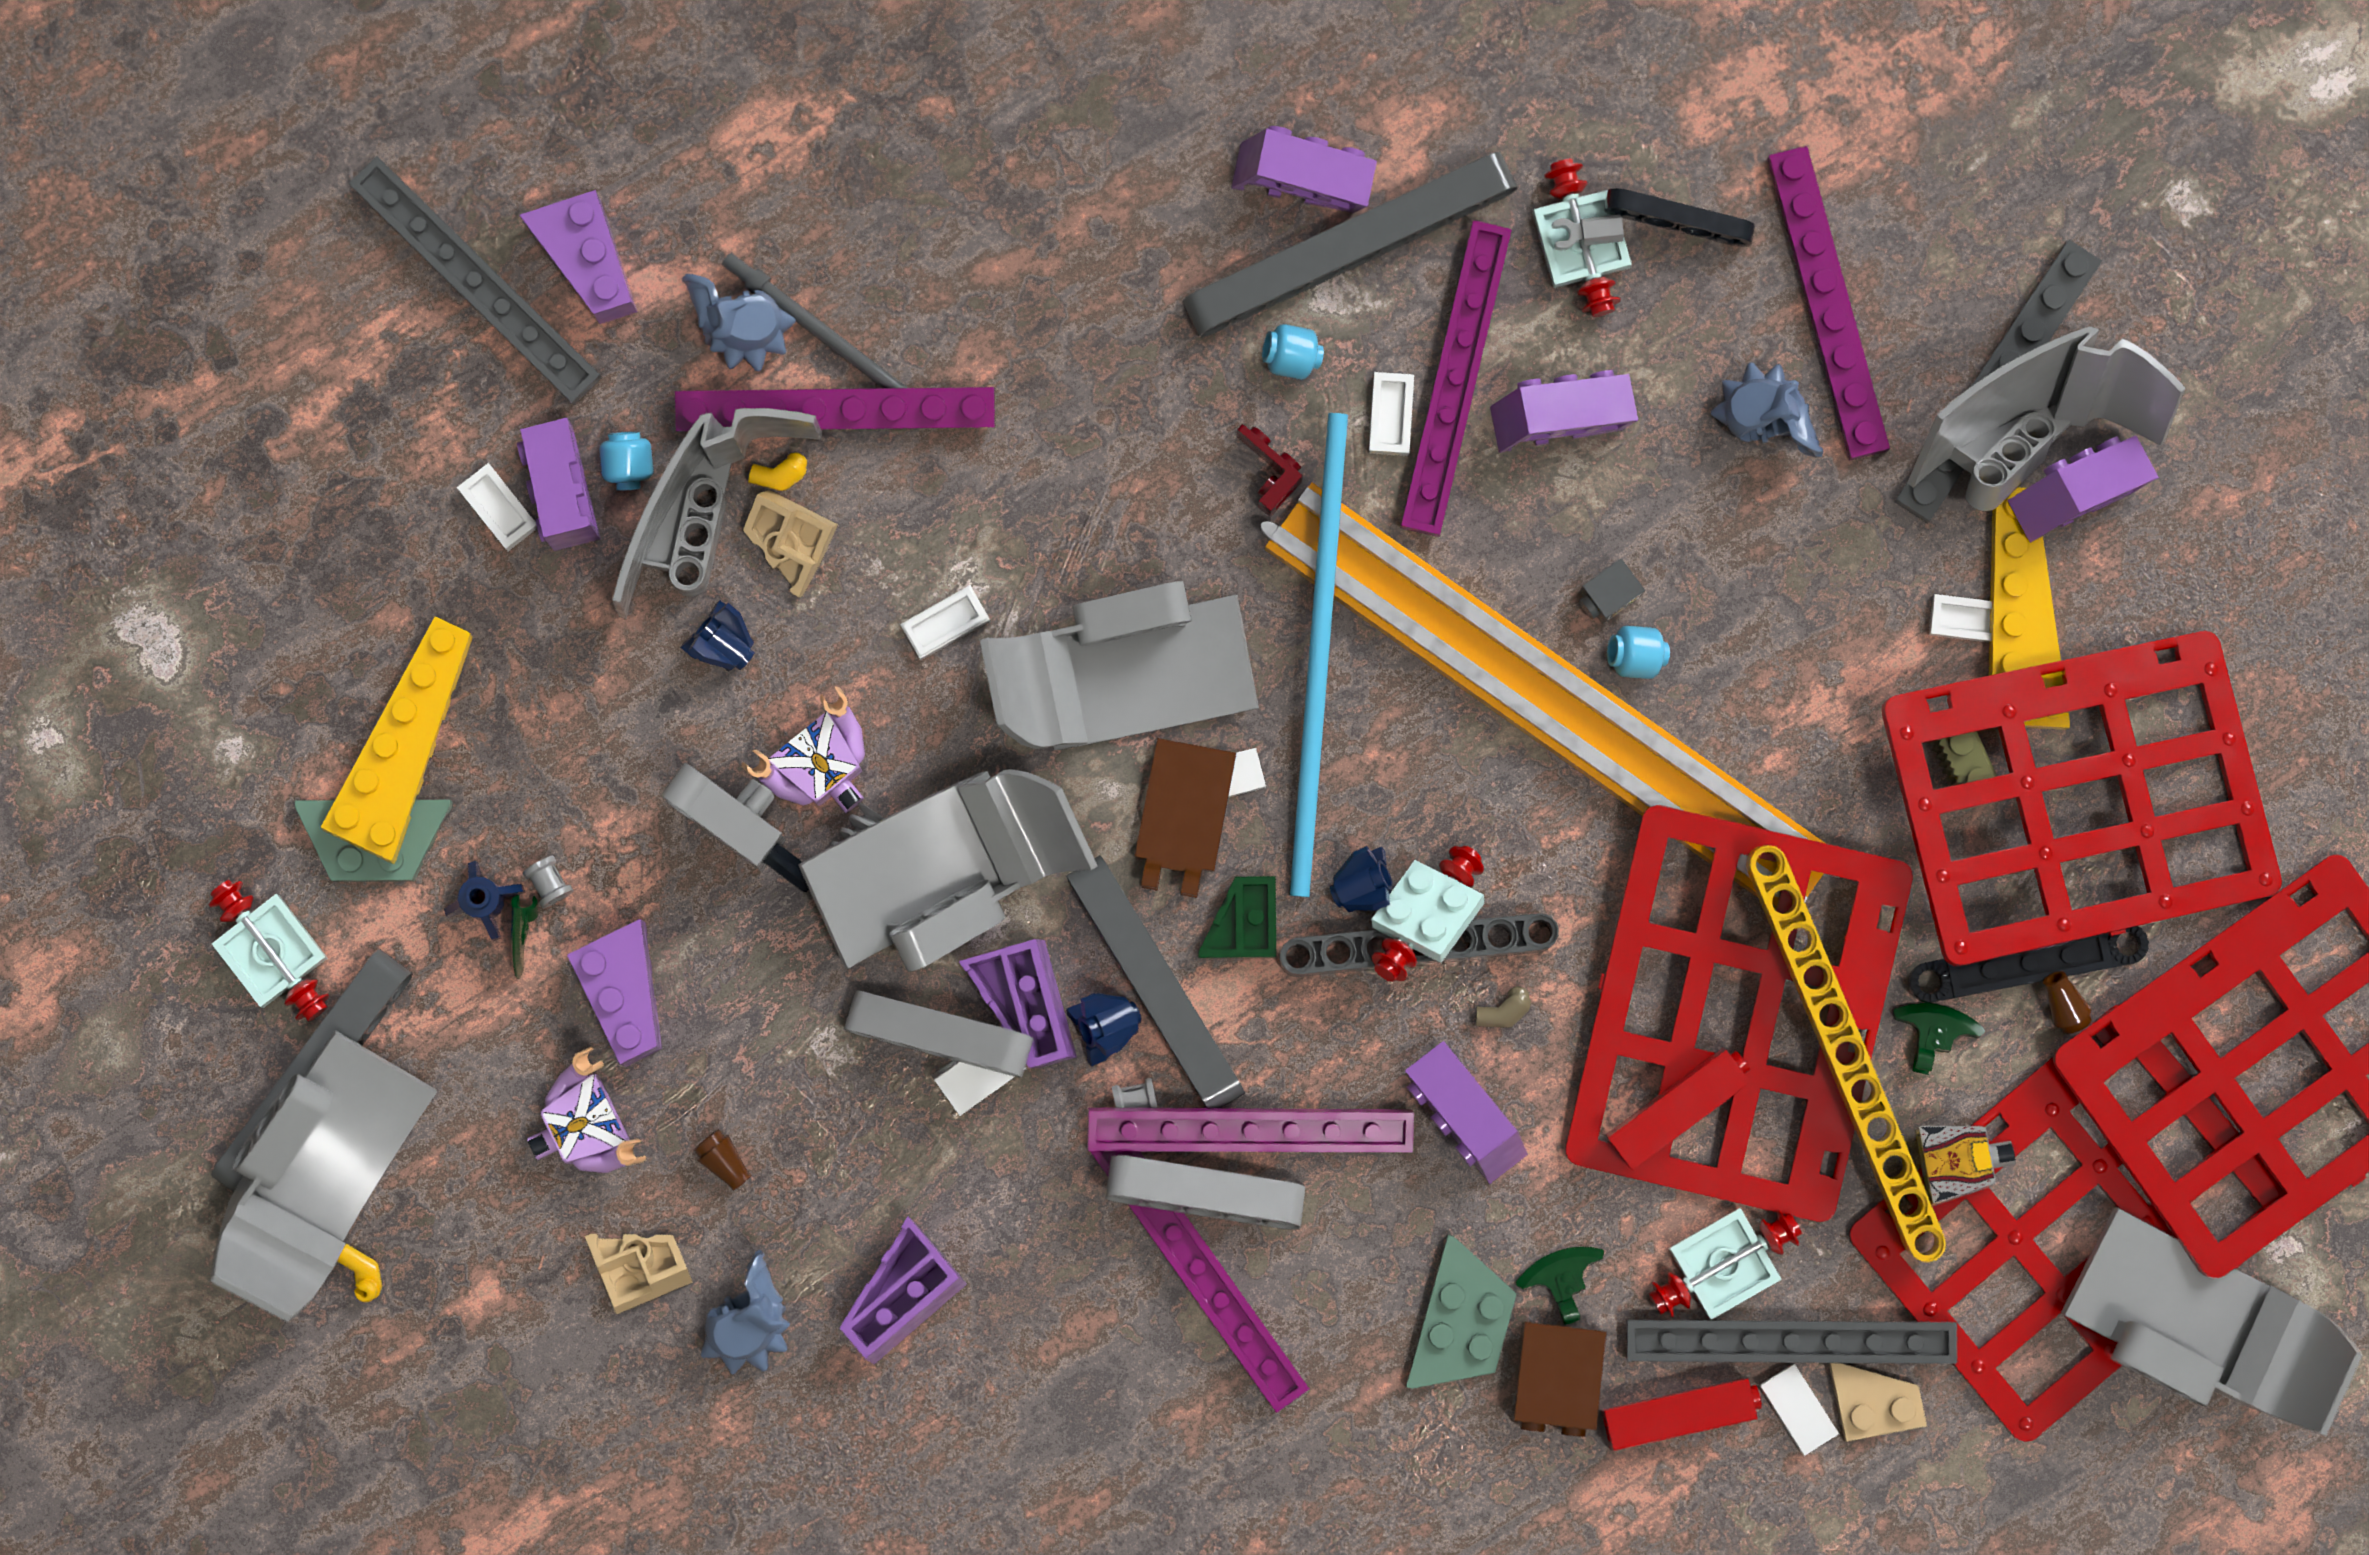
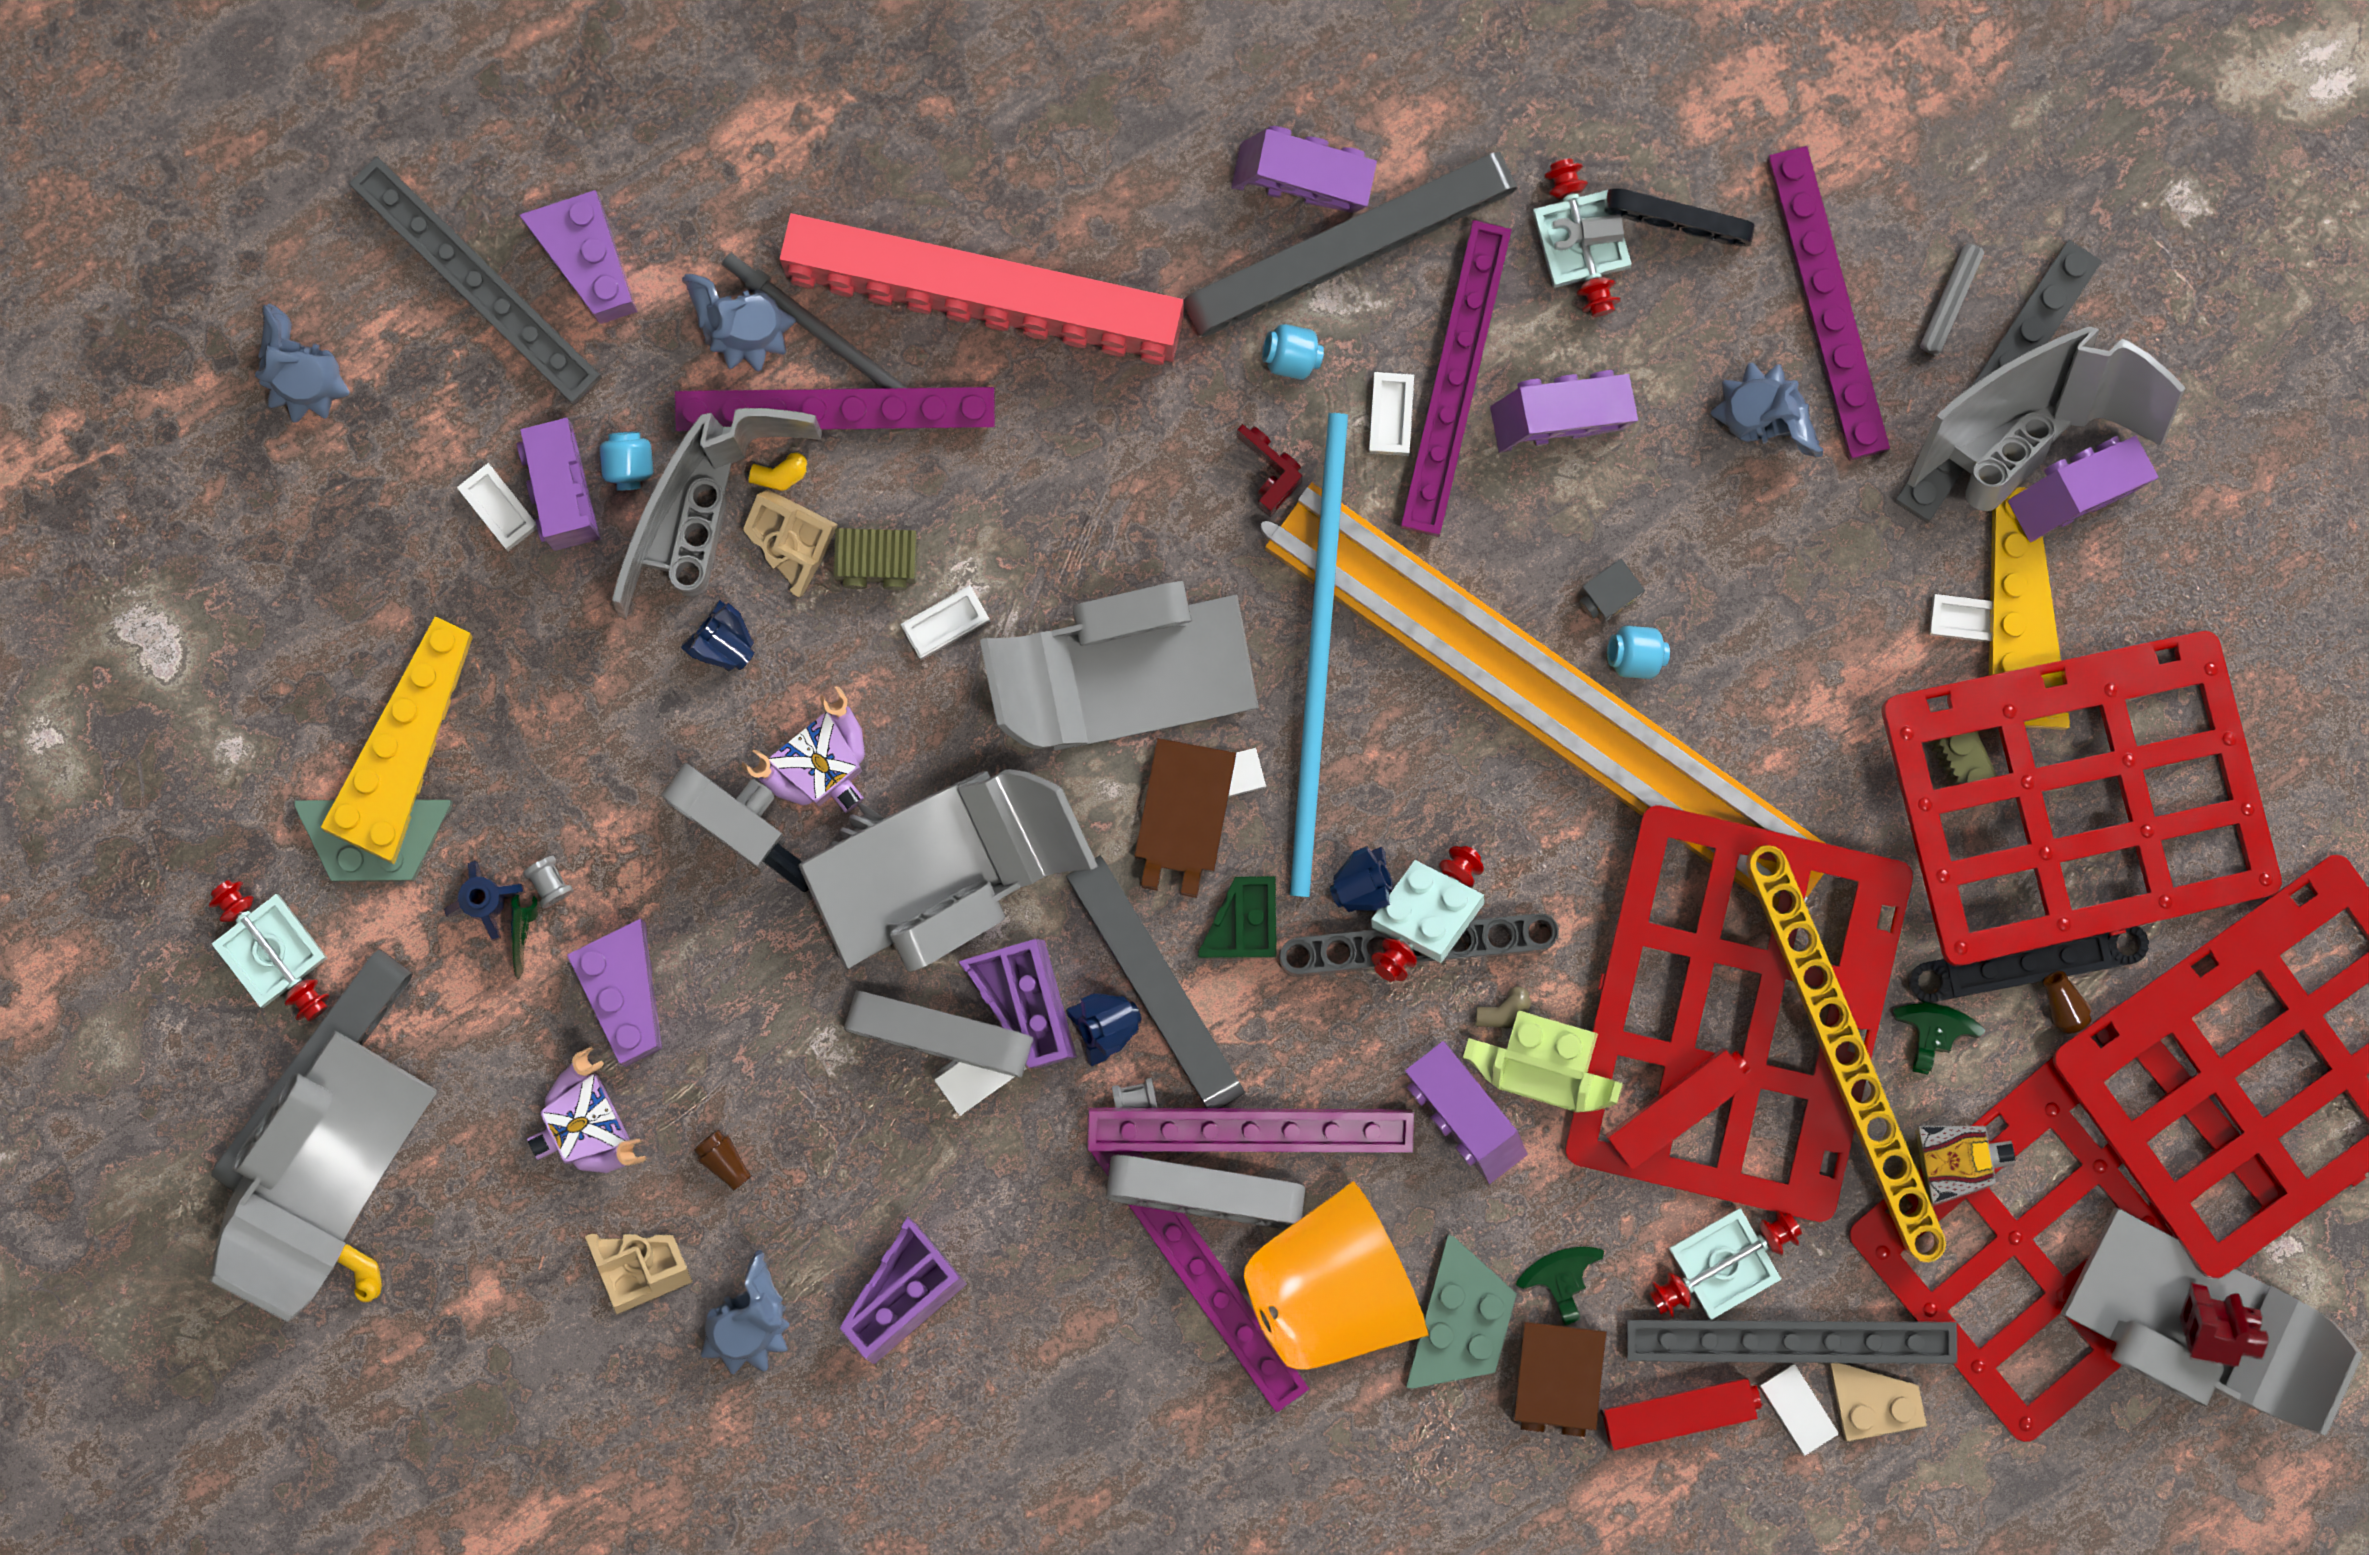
(296, 373): none -> sand blue head
(875, 557): none -> olive brick
(981, 289): none -> coral brick
(1333, 1286): none -> light orange piece
(1545, 1064): none -> yellowish green plate
(1952, 299): none -> light grey axle
(2221, 1329): none -> dark red hips

